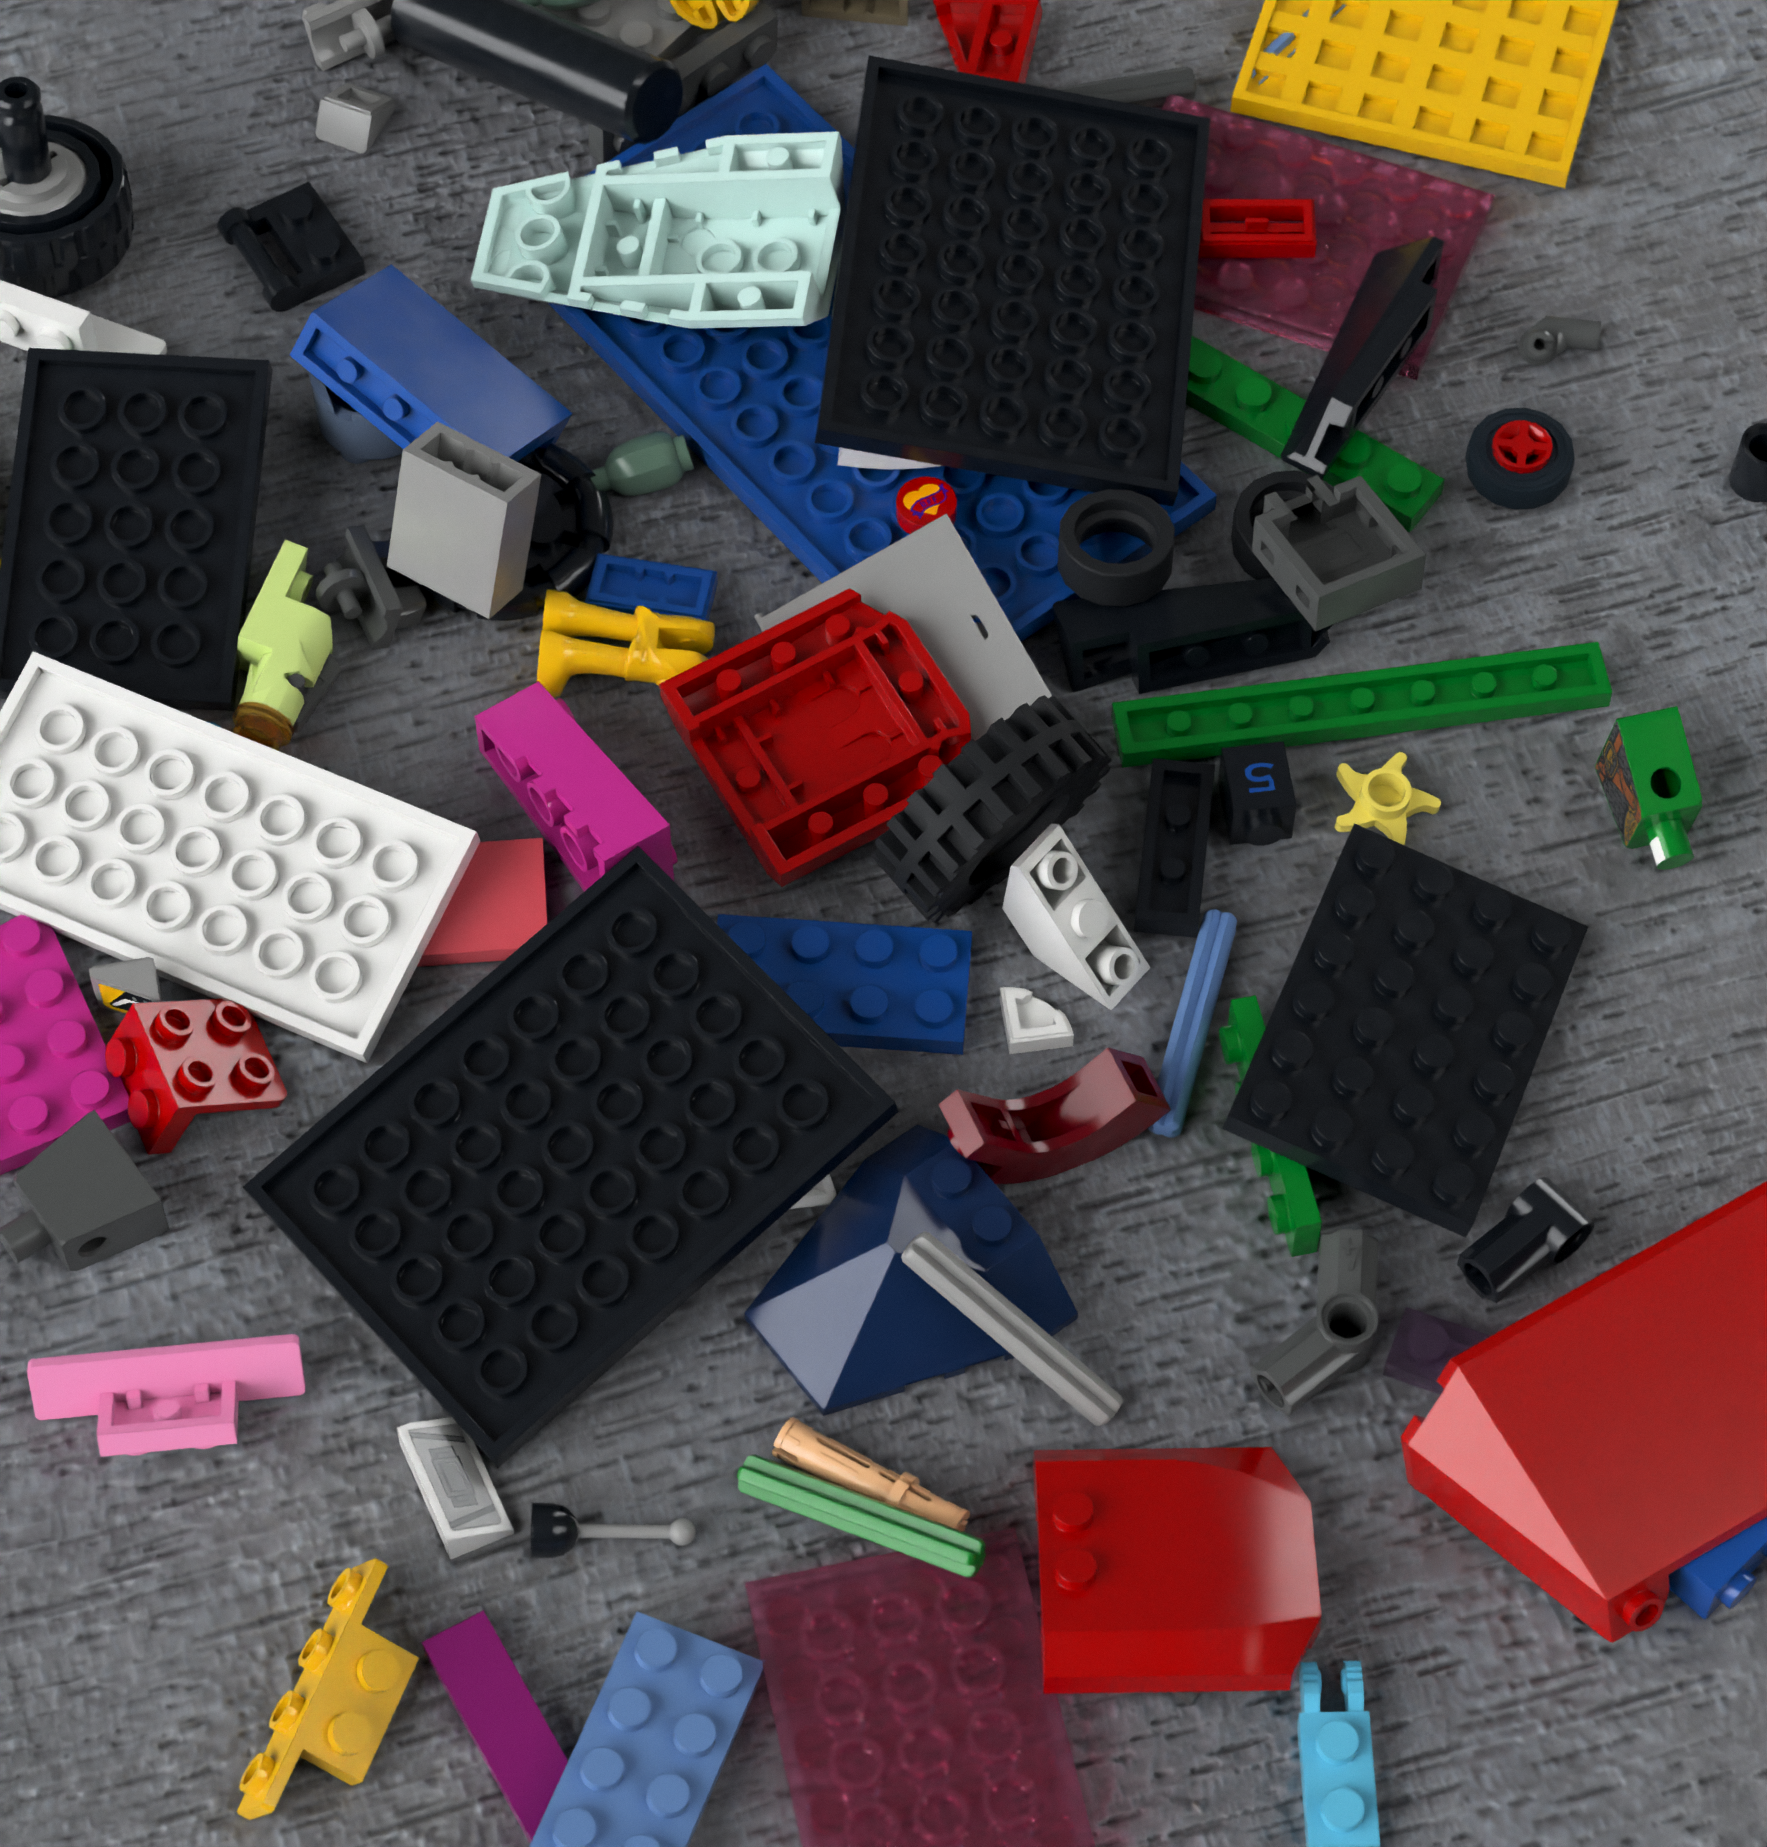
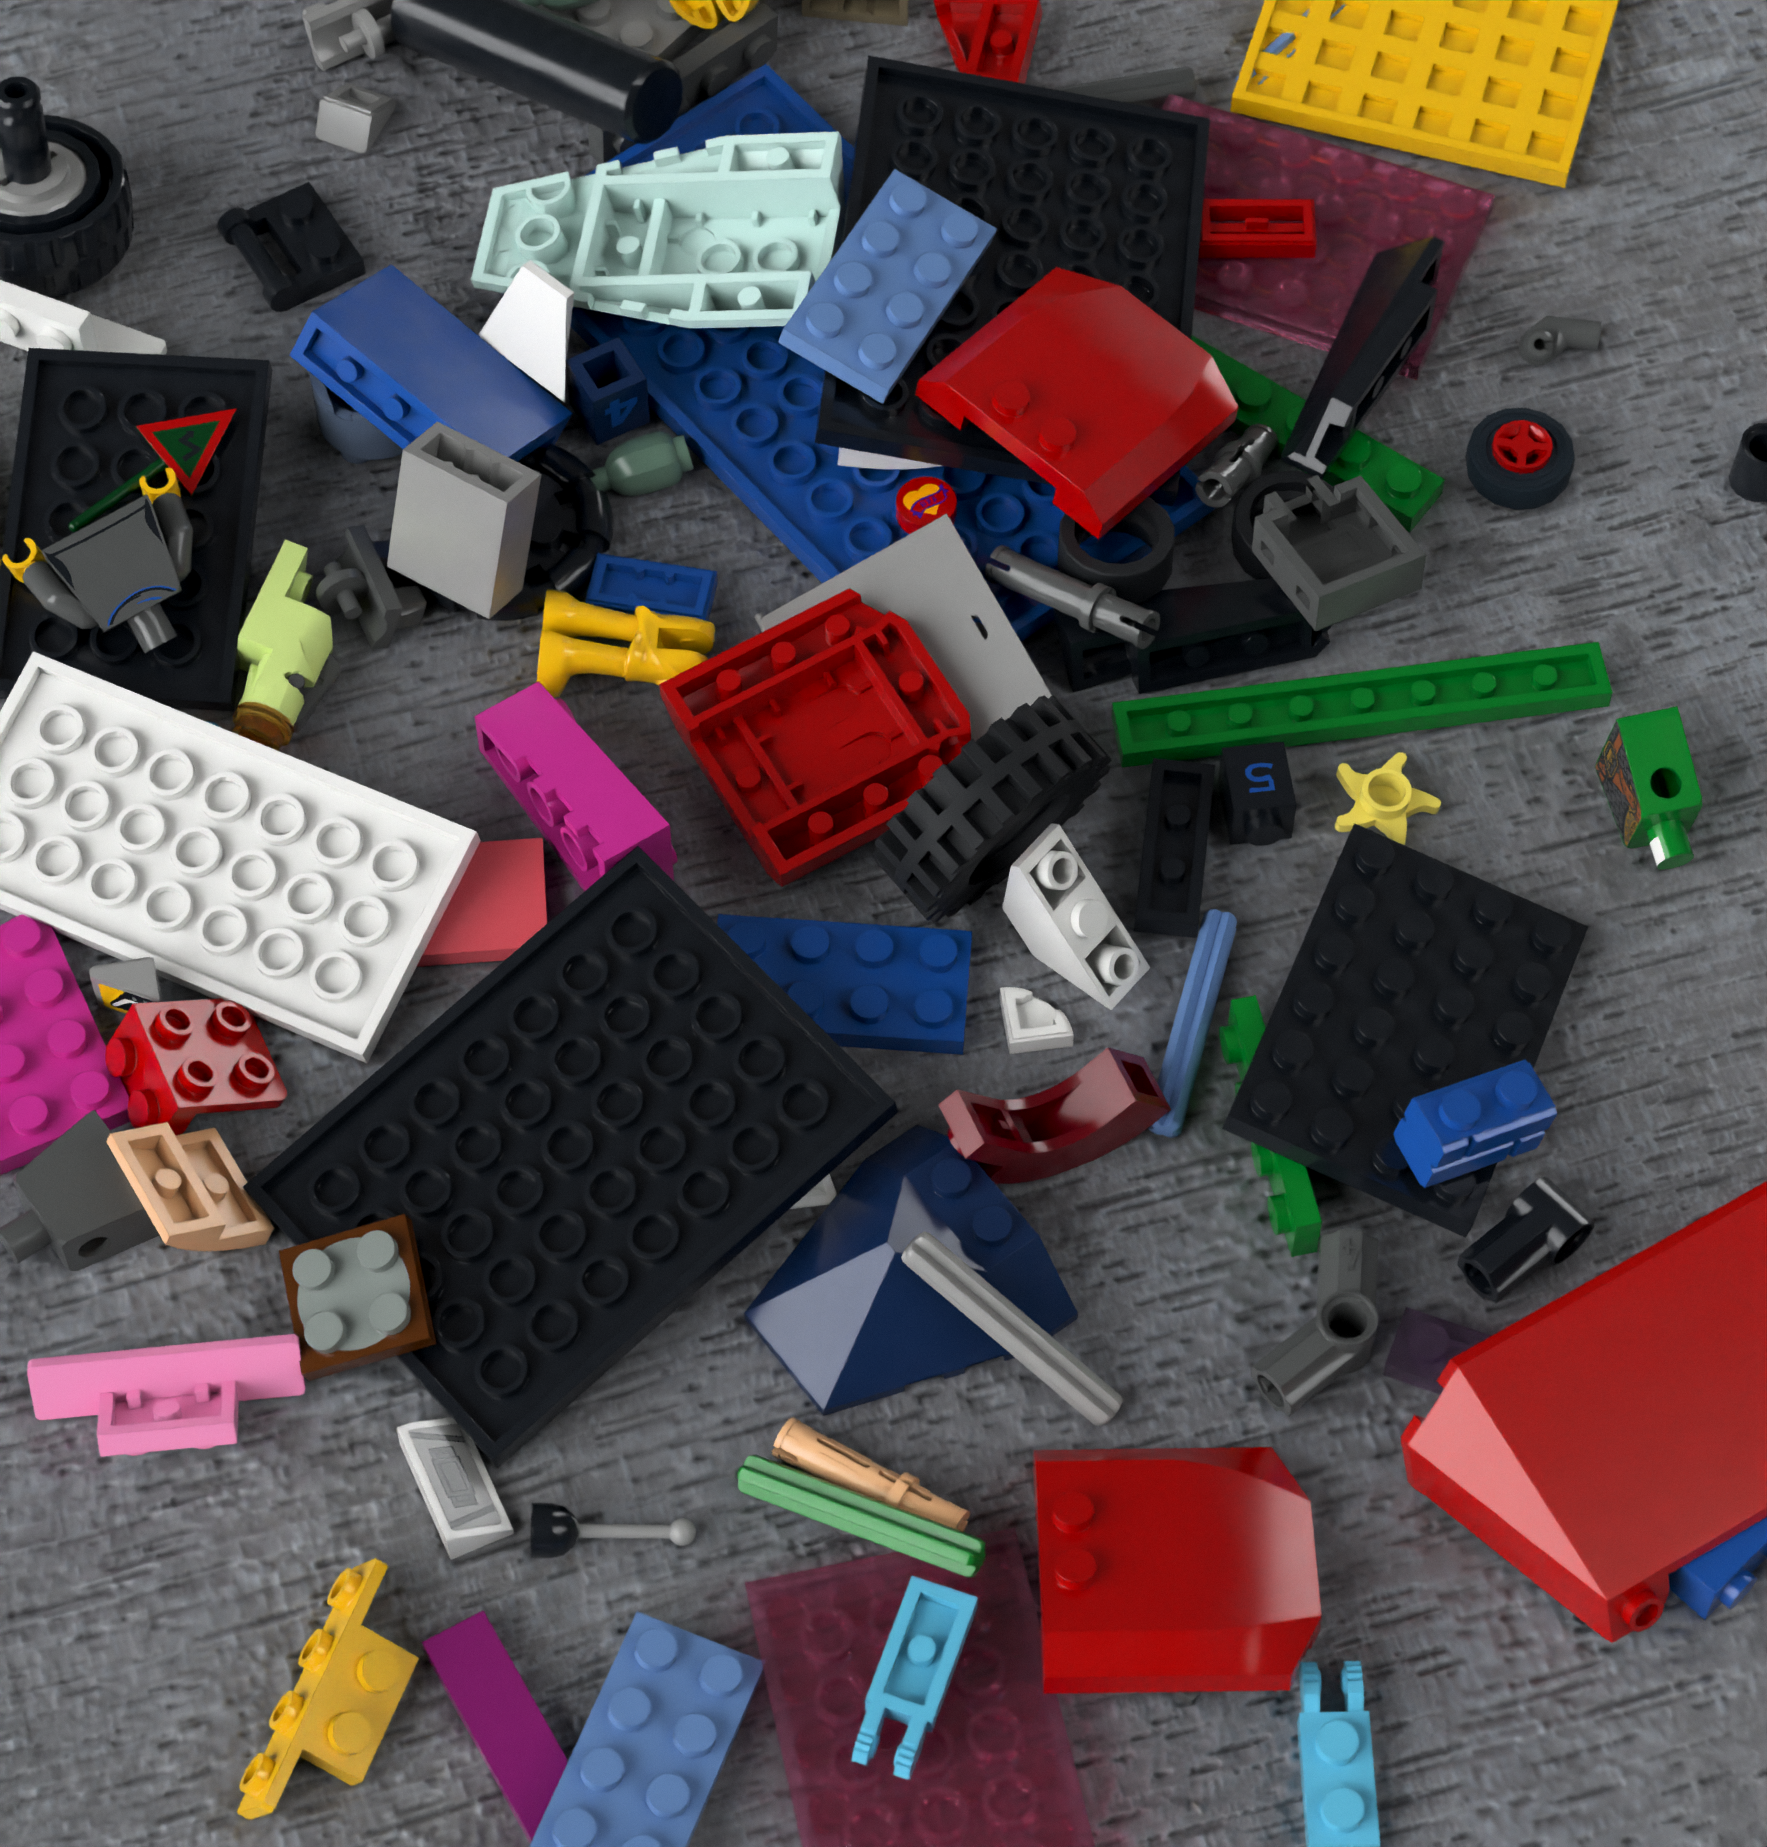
(117, 566): none -> dark grey torso
(182, 445): none -> piece
(190, 1188): none -> light nougat slope
(357, 1297): none -> light grey piece
(534, 326): none -> white slope
(608, 390): none -> dark blue brick
(887, 286): none -> medium blue plate
(915, 1669): none -> medium azure hinge
(1086, 394): none -> red wedge
(1093, 606): none -> dark grey pin
(1237, 465): none -> dark grey pin
(1474, 1123): none -> blue brick

